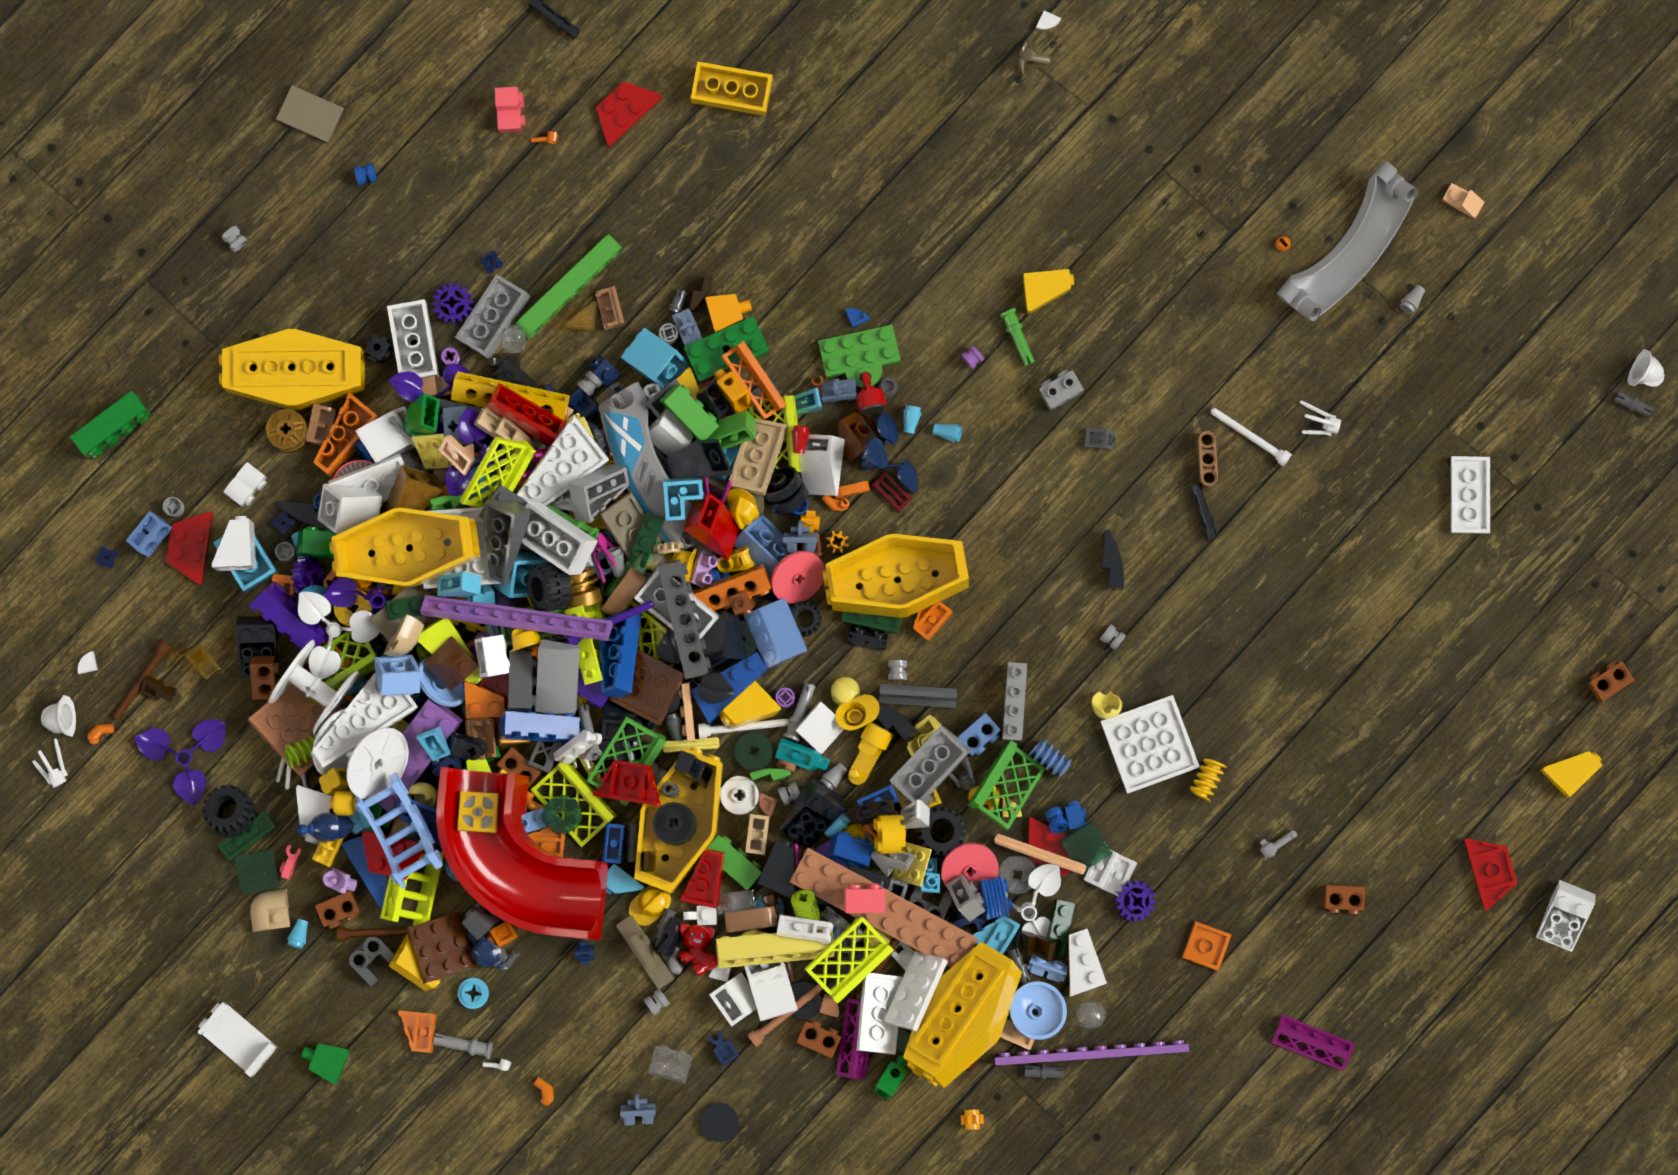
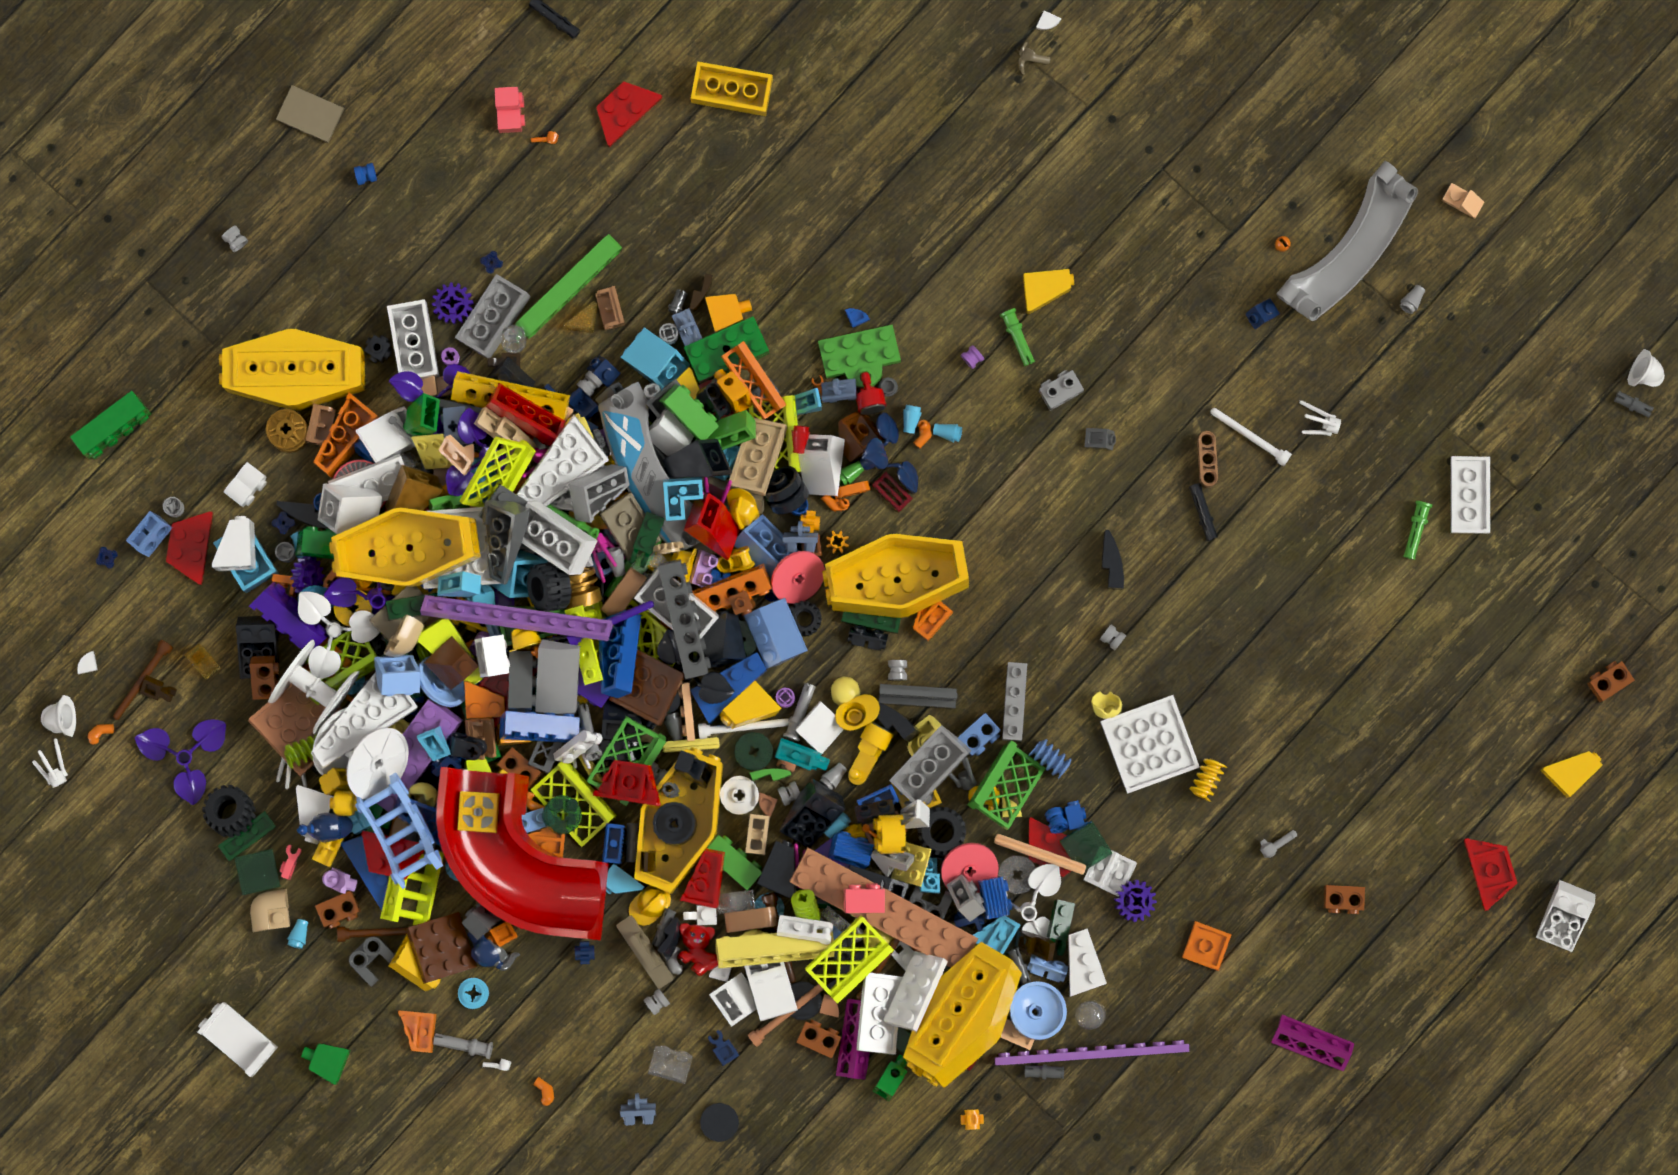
(850, 473): none -> bright green cone
(925, 433): none -> orange arm
(1262, 313): none -> dark blue bracket
(1419, 520): none -> bright green pin

